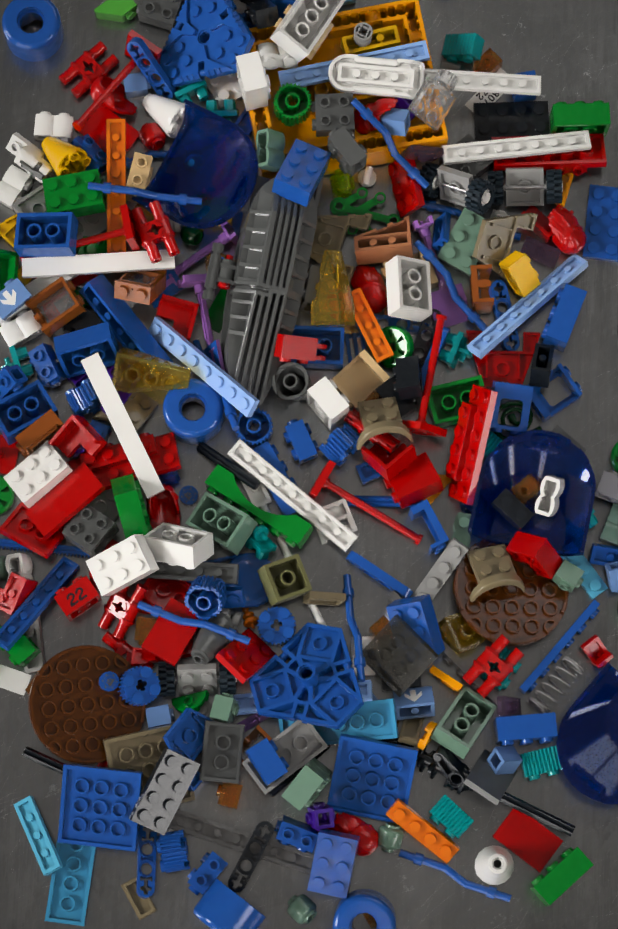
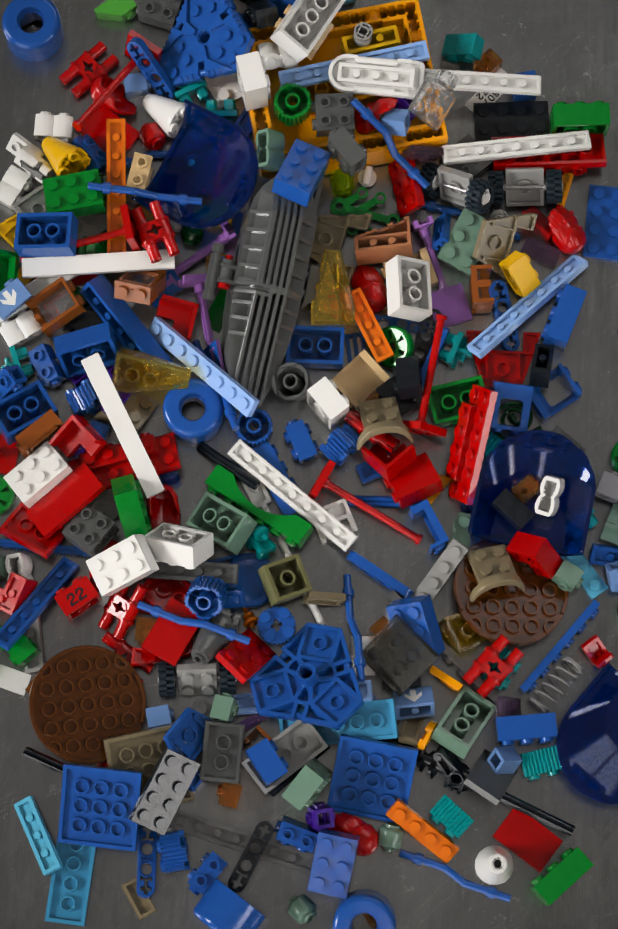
(108, 681): blue tile -> none
(148, 680): blue brick -> none
(188, 495): blue tile -> none
(191, 701): green plate -> none
(299, 348): red hinge -> none
(429, 256): blue bar -> none

